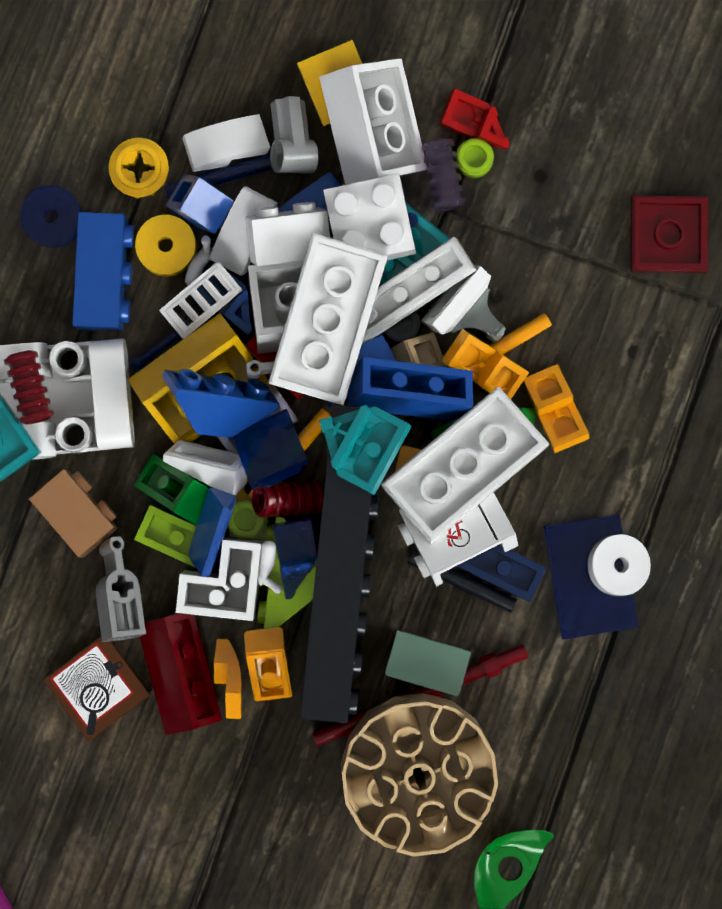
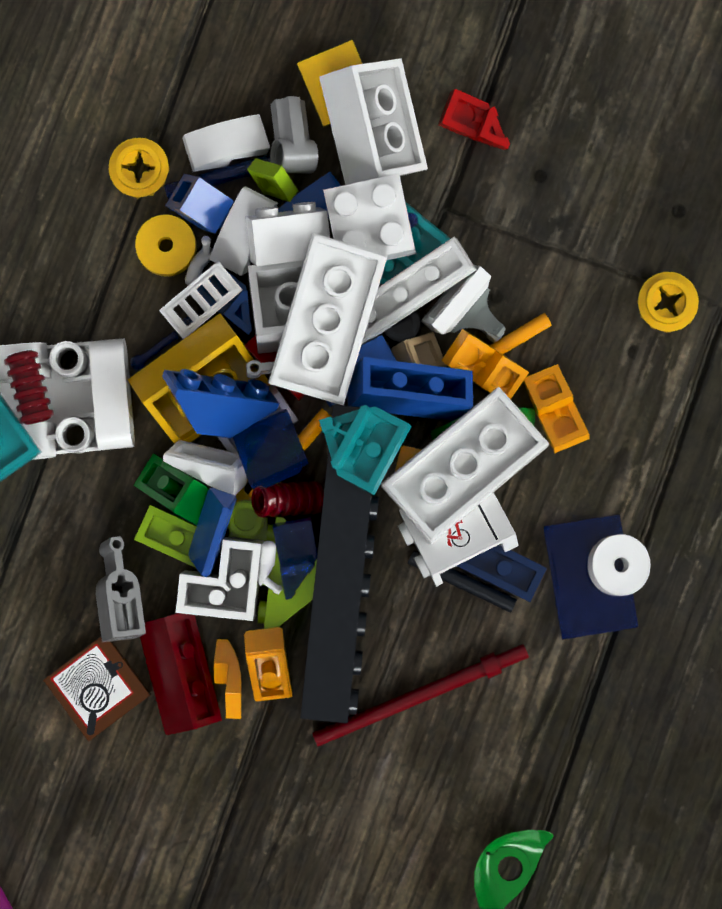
(35, 211): clear blue piece -> none
(75, 512): medium nougat brick -> none
(102, 272): blue brick -> none
(272, 180): none -> lime tile
(386, 796): tan brick -> none
(427, 663): sand green panel -> none
(443, 174): clear purple piece -> none
(475, 158): lime tile -> none
(669, 234): dark red tile -> none
(670, 284): none -> yellow gear

